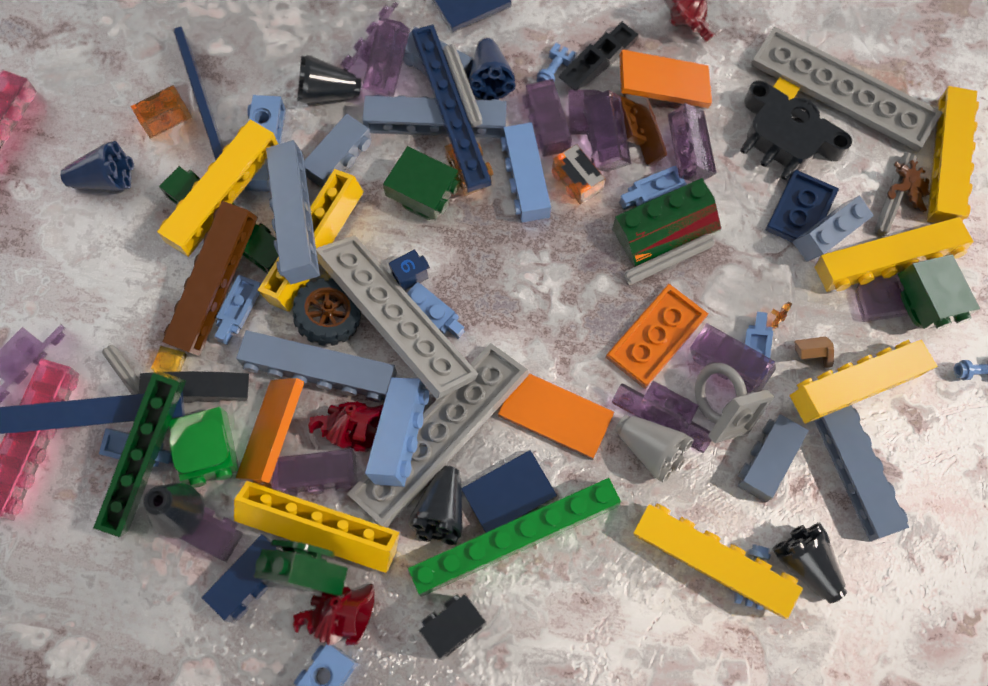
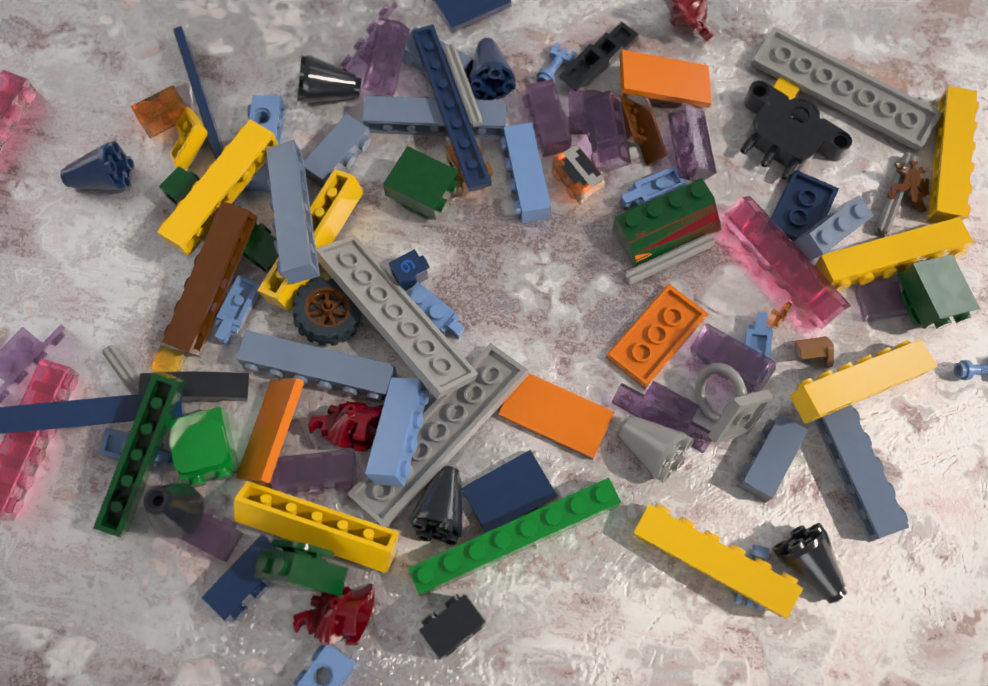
(190, 140): none -> yellow brick
(785, 262): none -> clear pink brick

